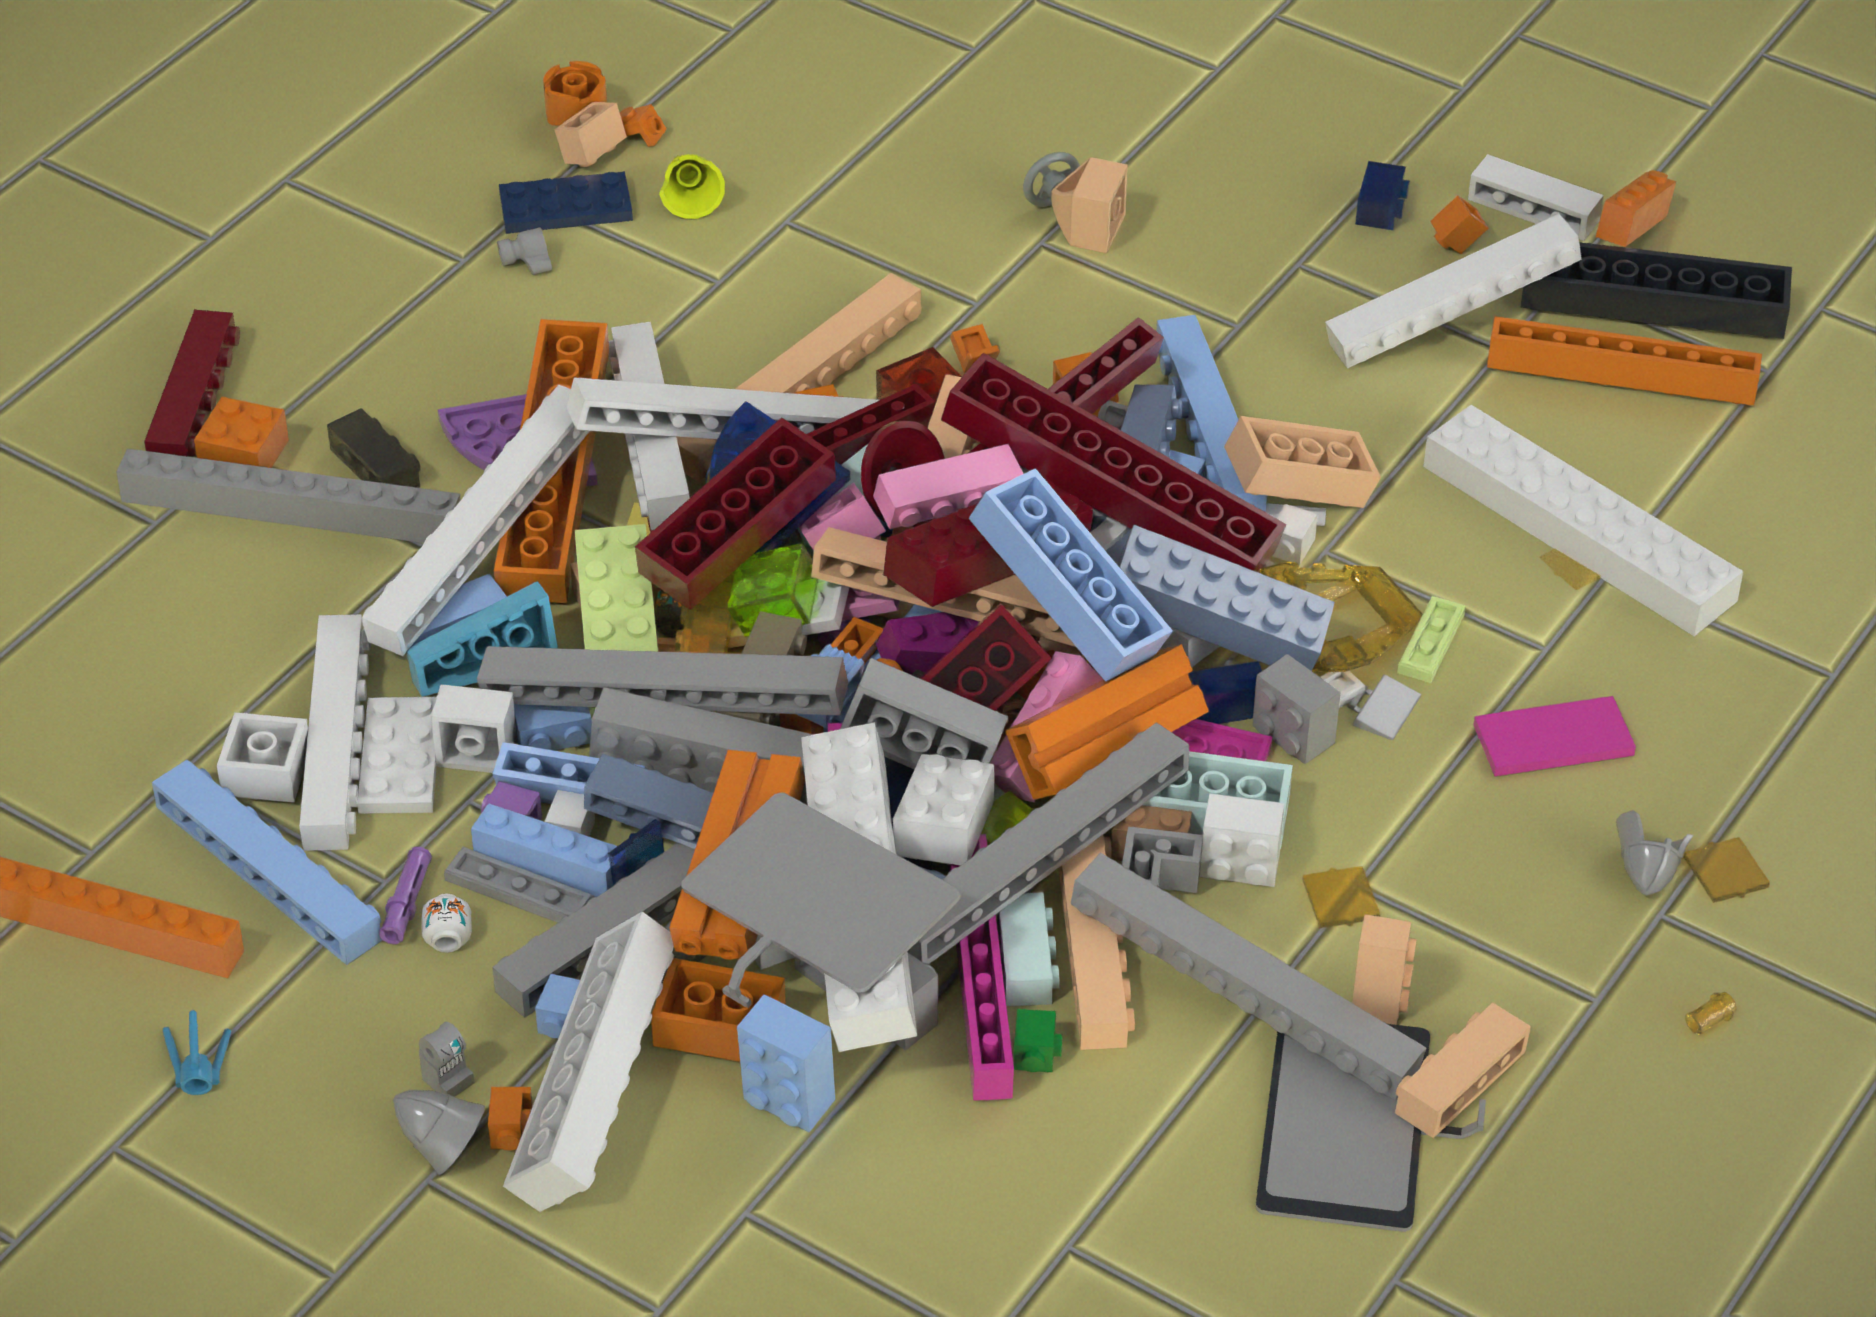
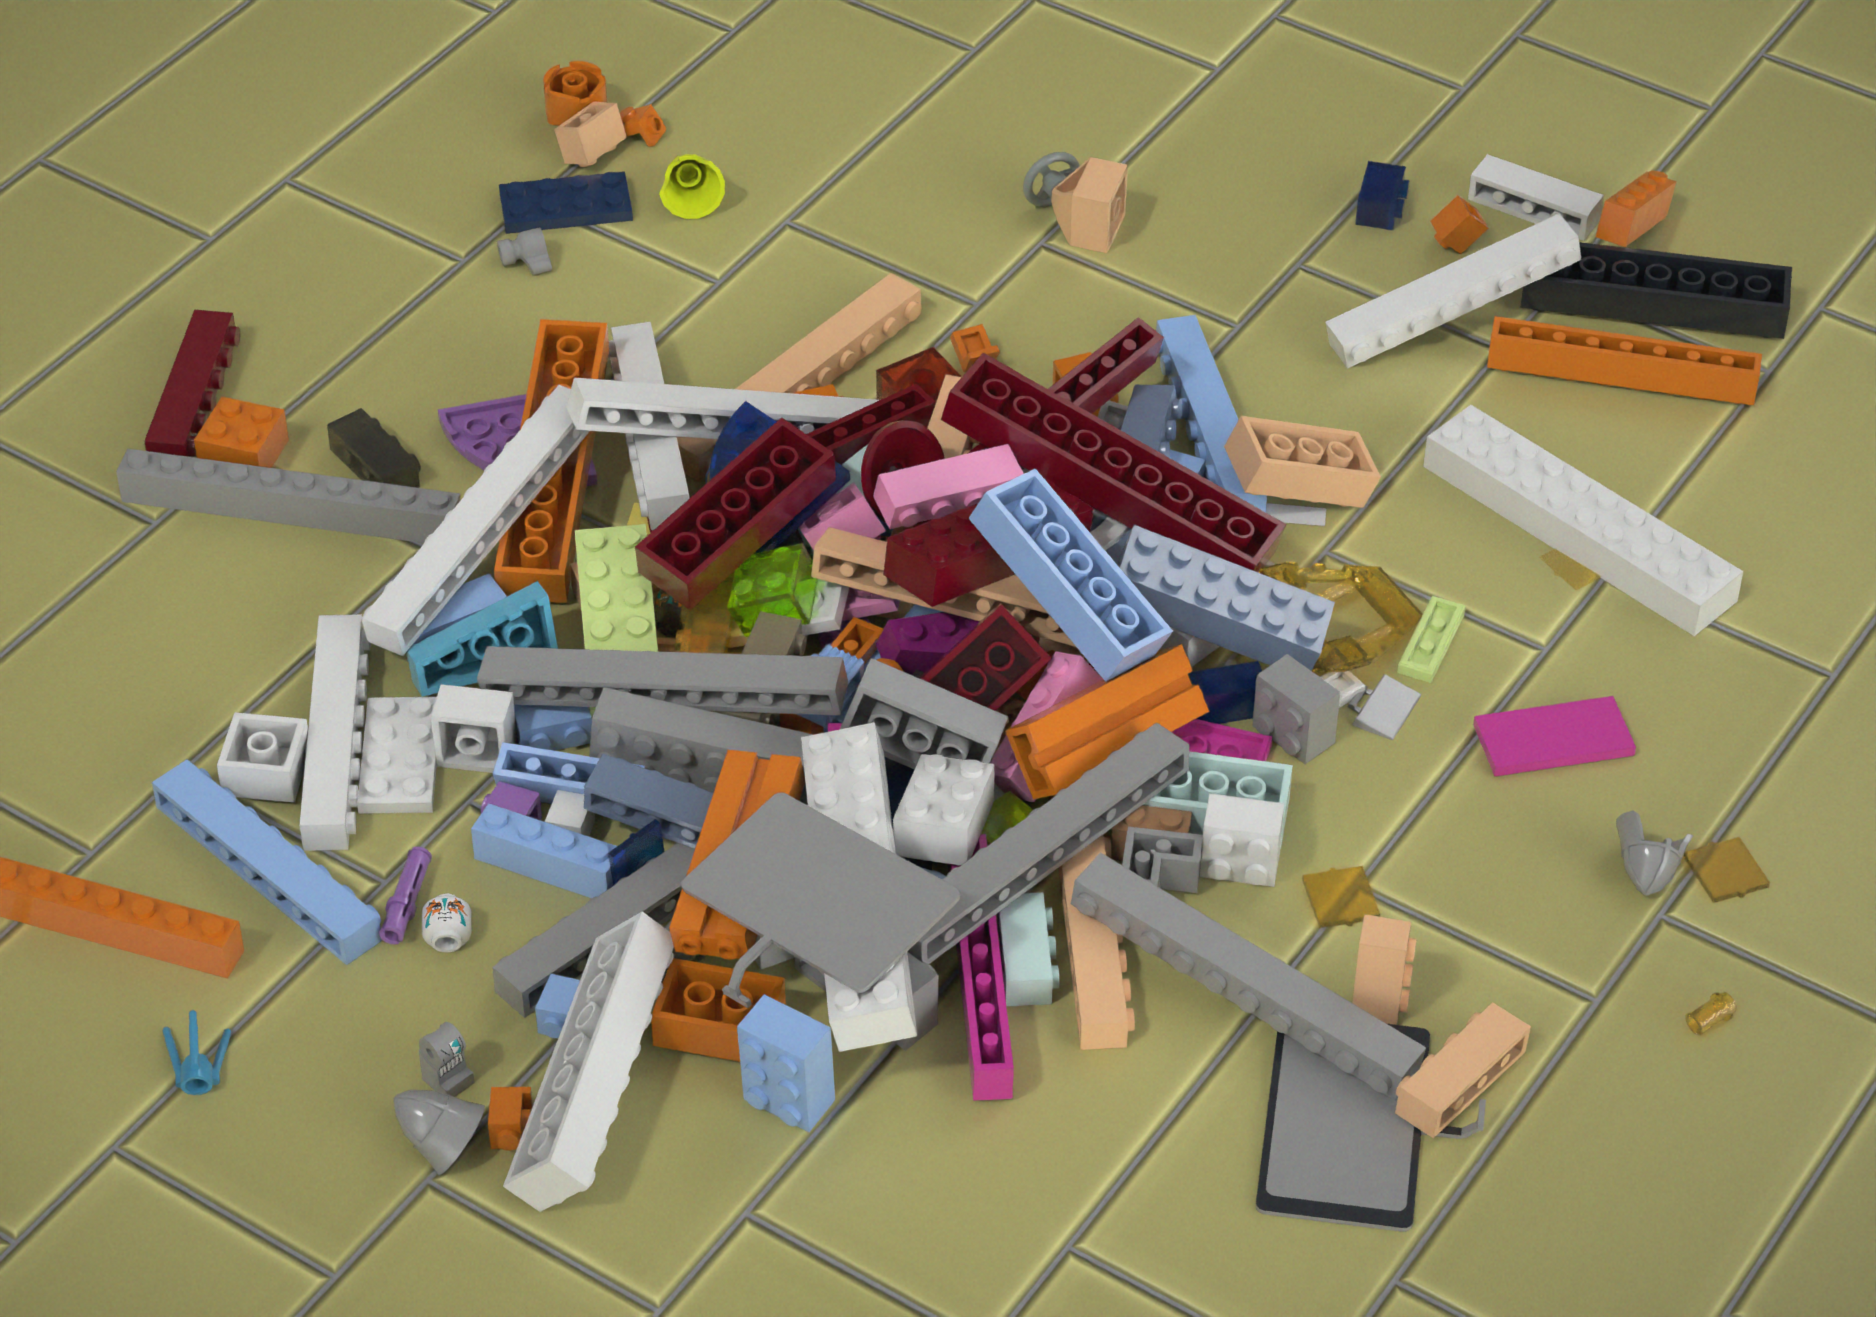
(514, 885): light grey tile -> none
(1036, 1040): green brick -> none
(1298, 533): white brick -> none

